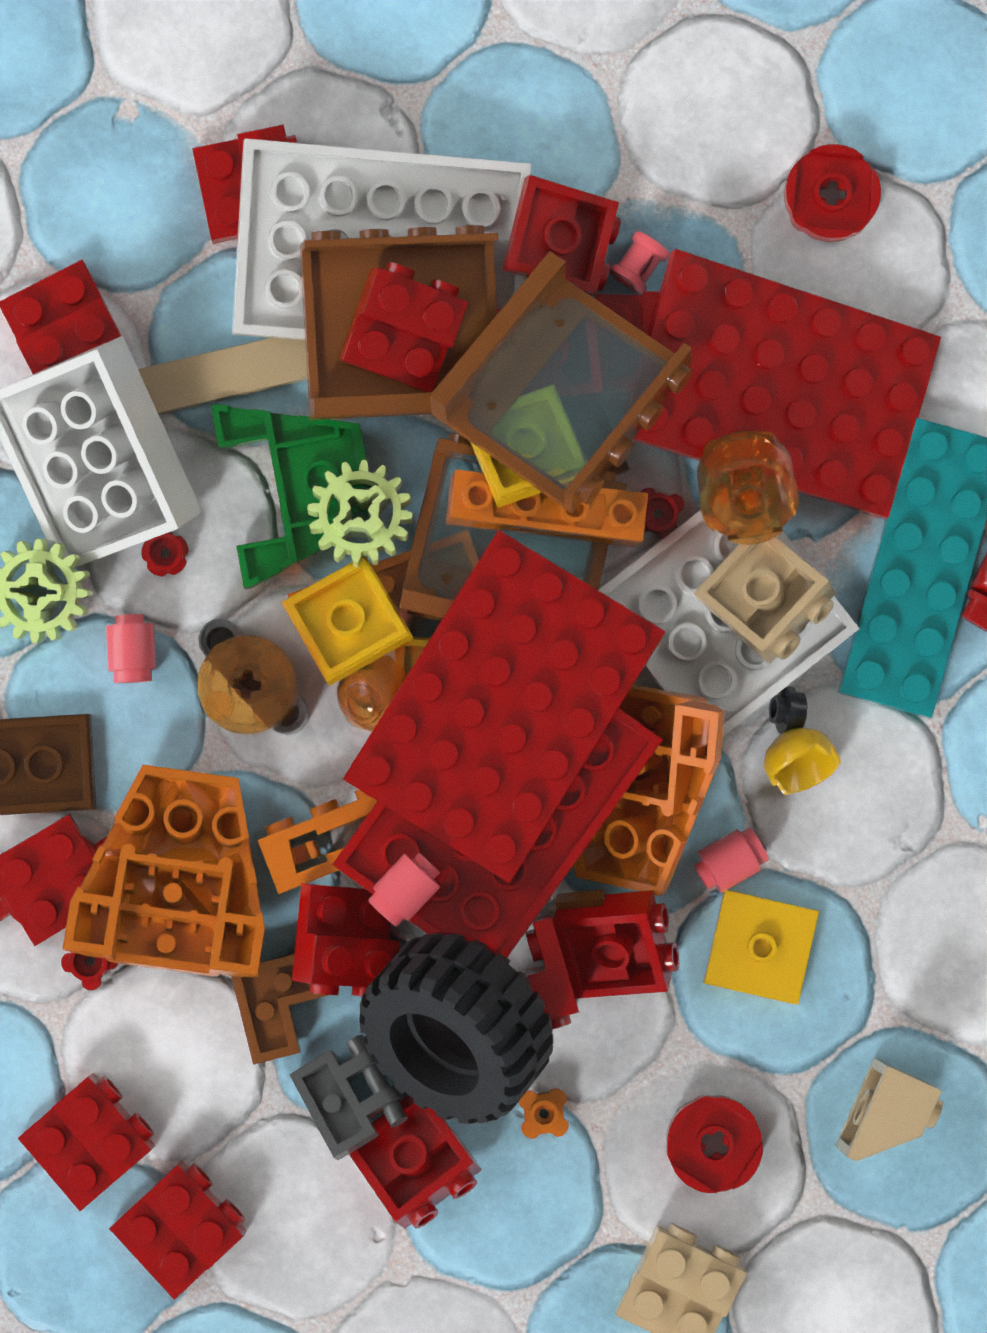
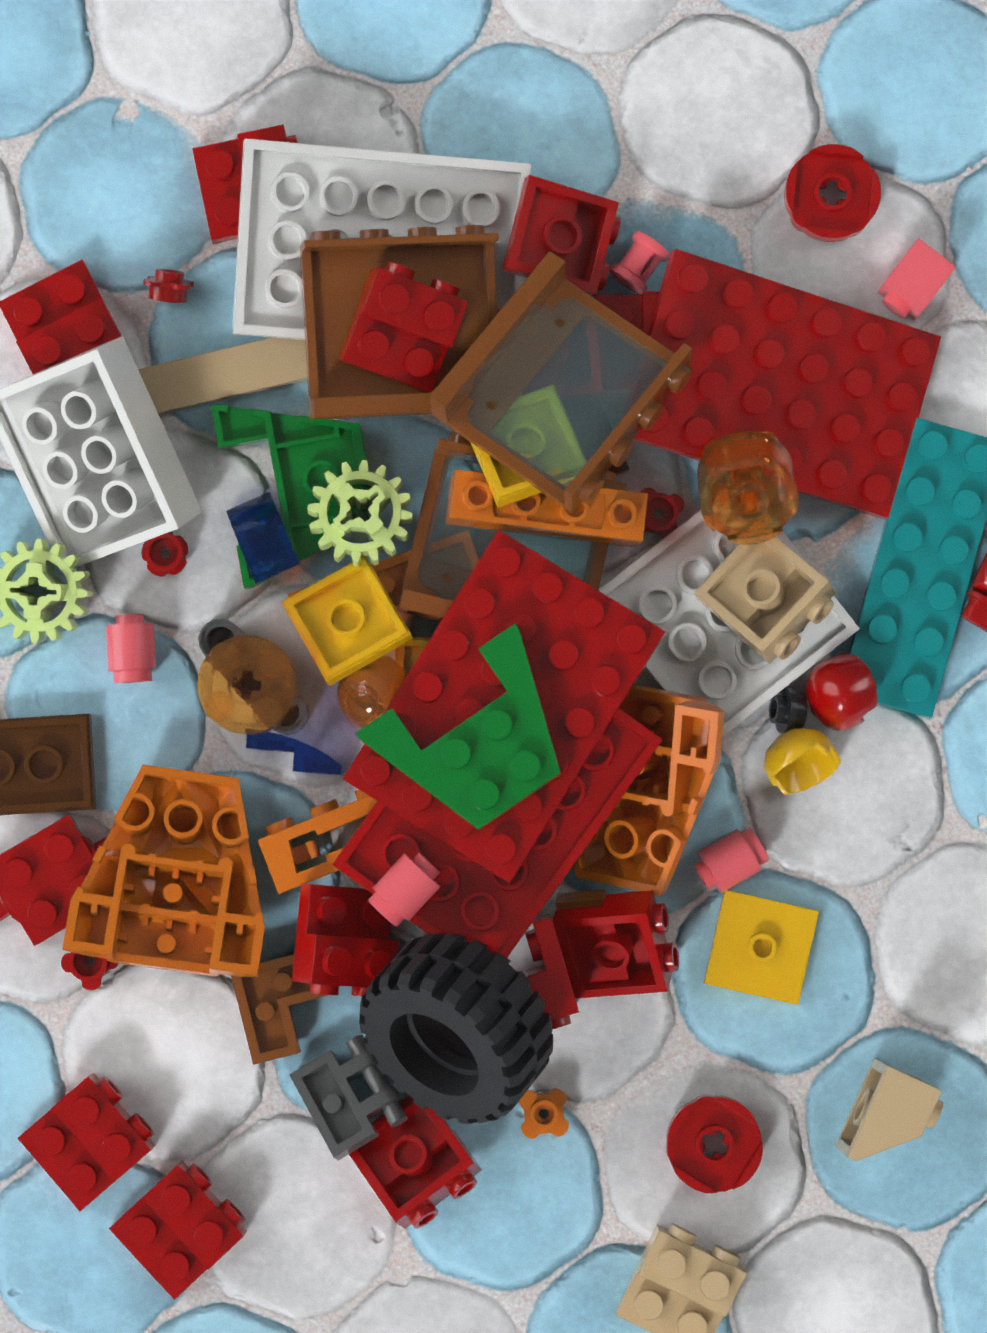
(168, 286): none -> red plate
(262, 537): none -> clear blue slope
(306, 757): none -> clear blue slope
(488, 758): none -> green wing
(841, 691): none -> red hair
(915, 280): none -> coral brick

